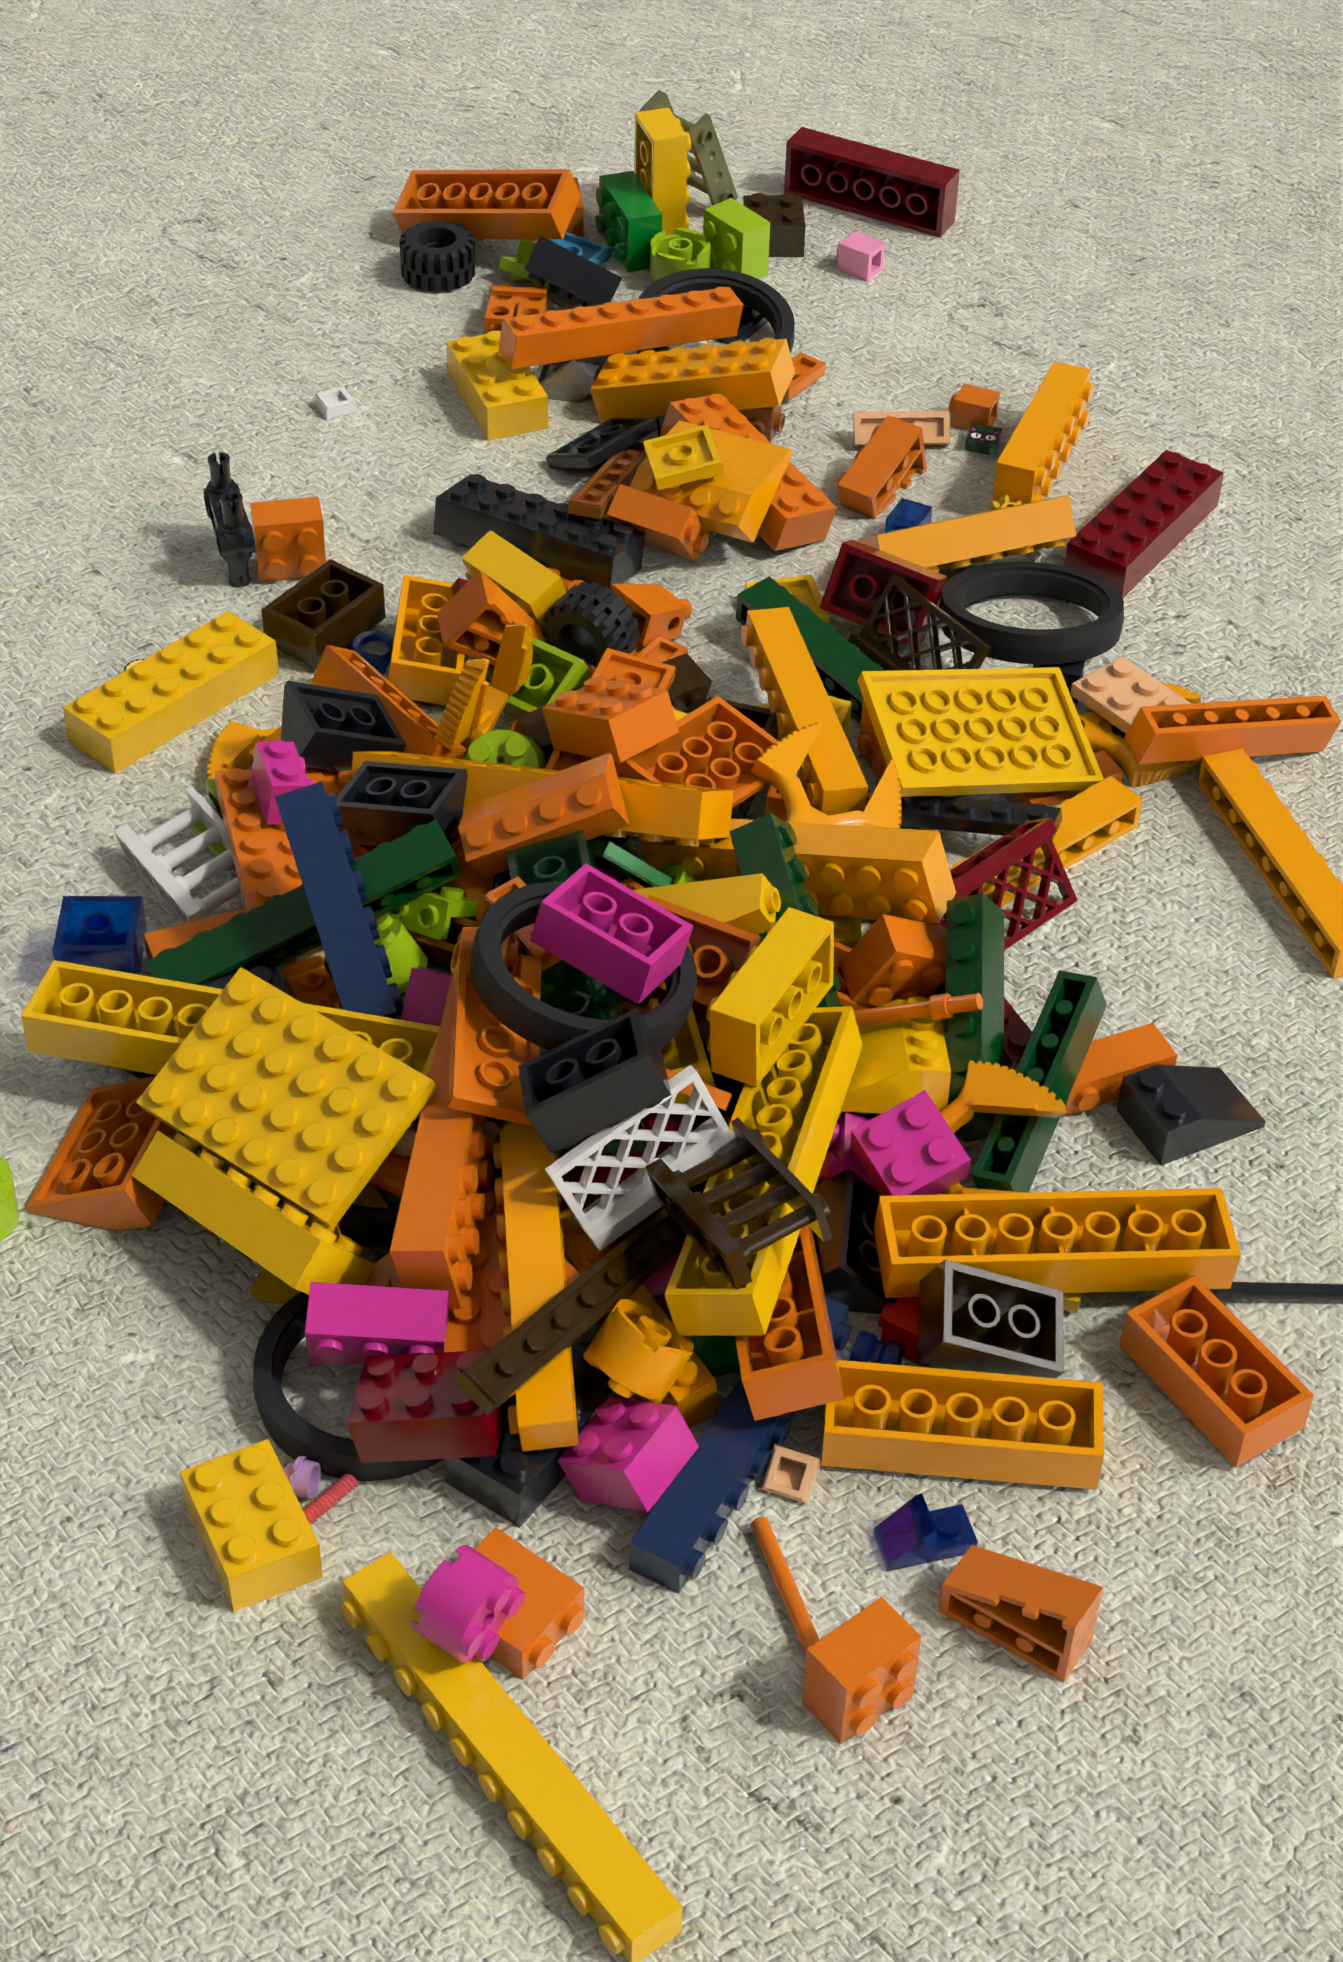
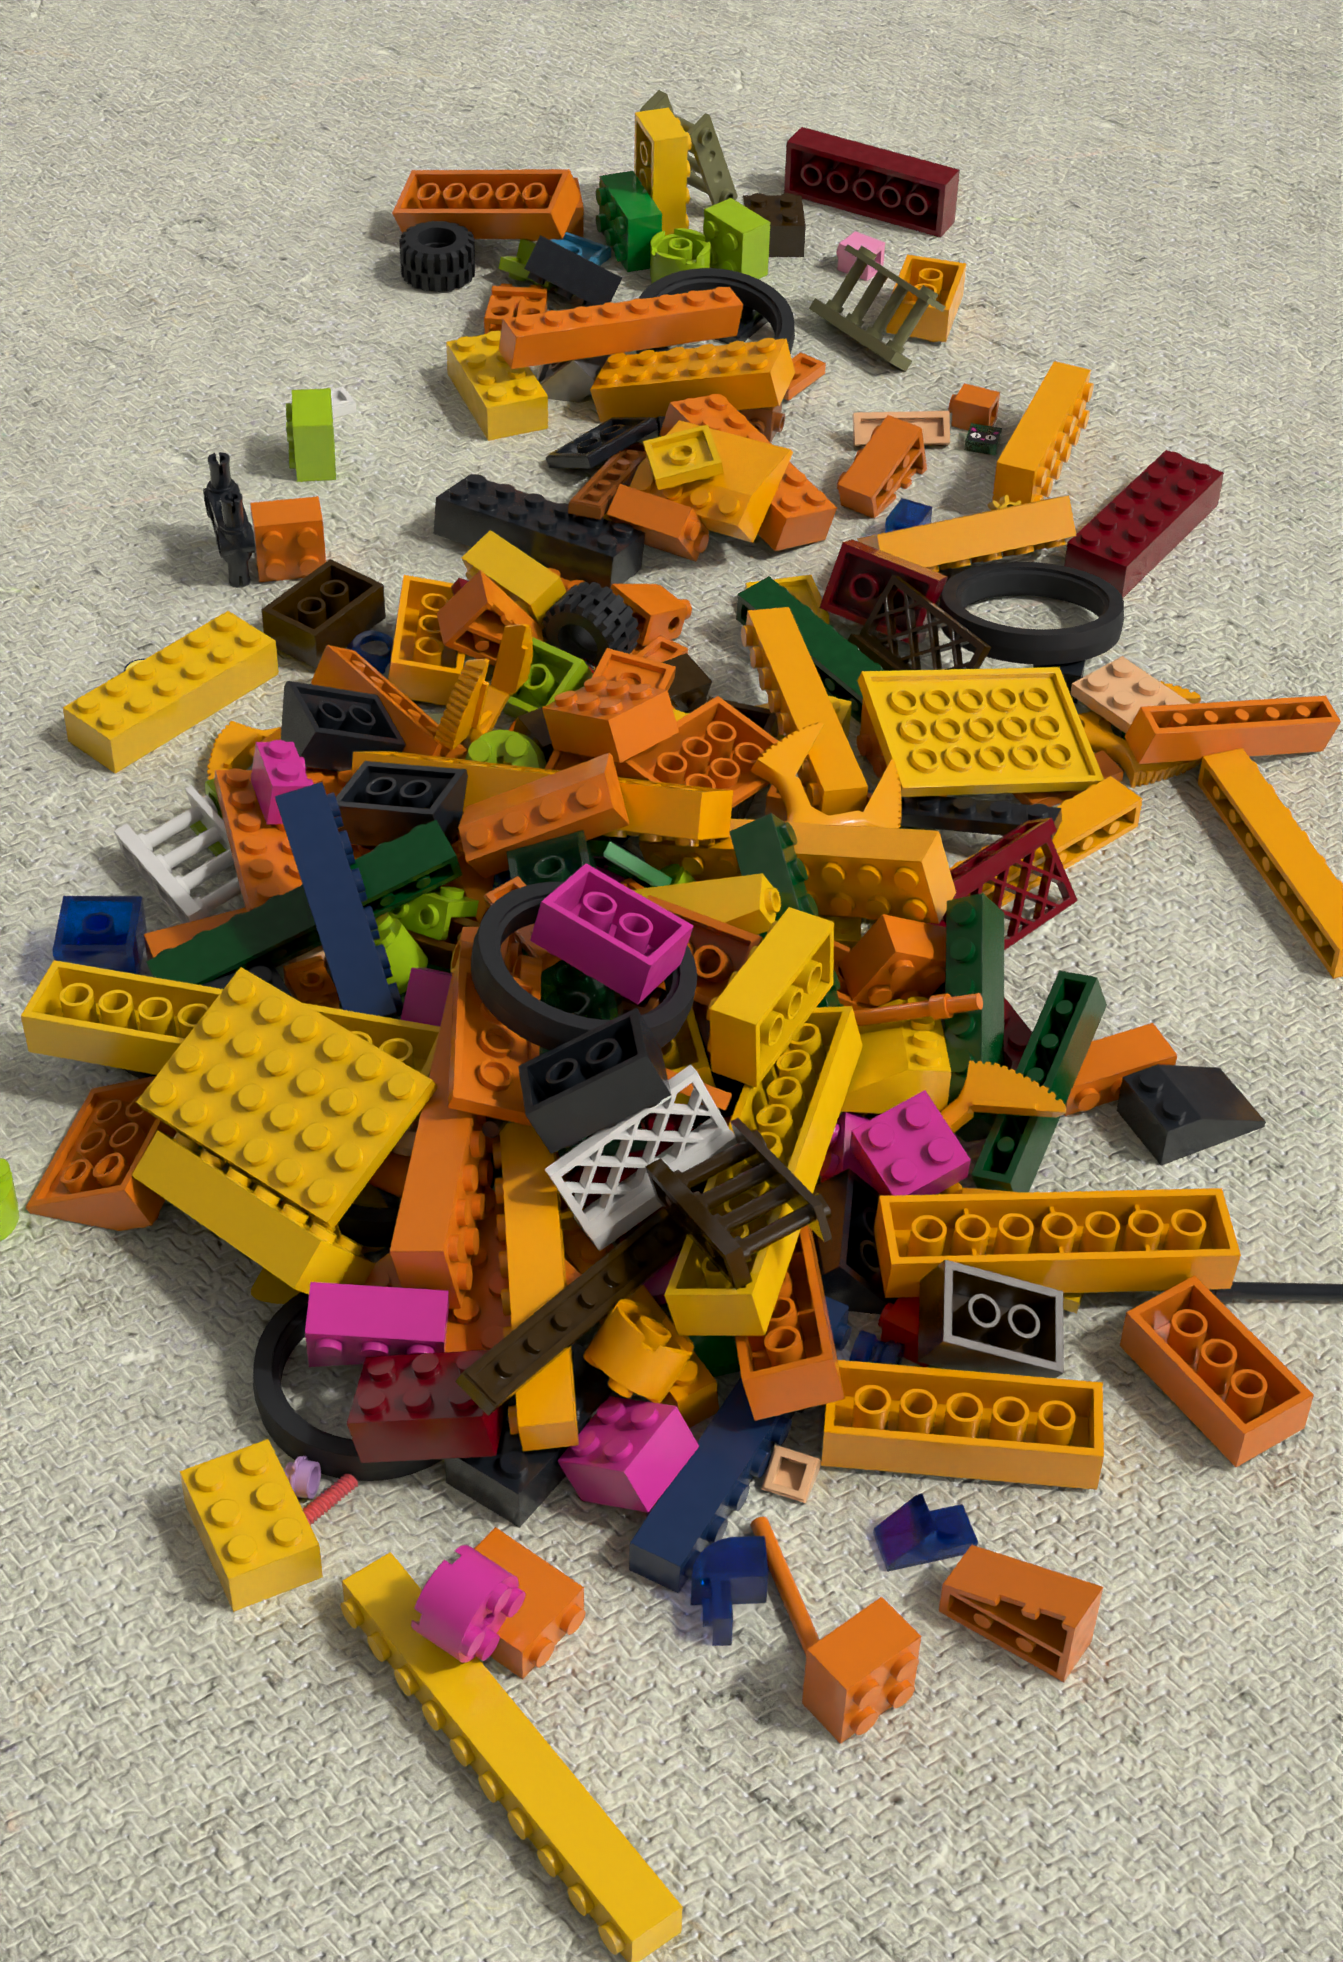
(311, 435): none -> lime brick
(728, 1574): none -> clear blue brick
(853, 322): none -> olive fence
(943, 278): none -> light orange brick

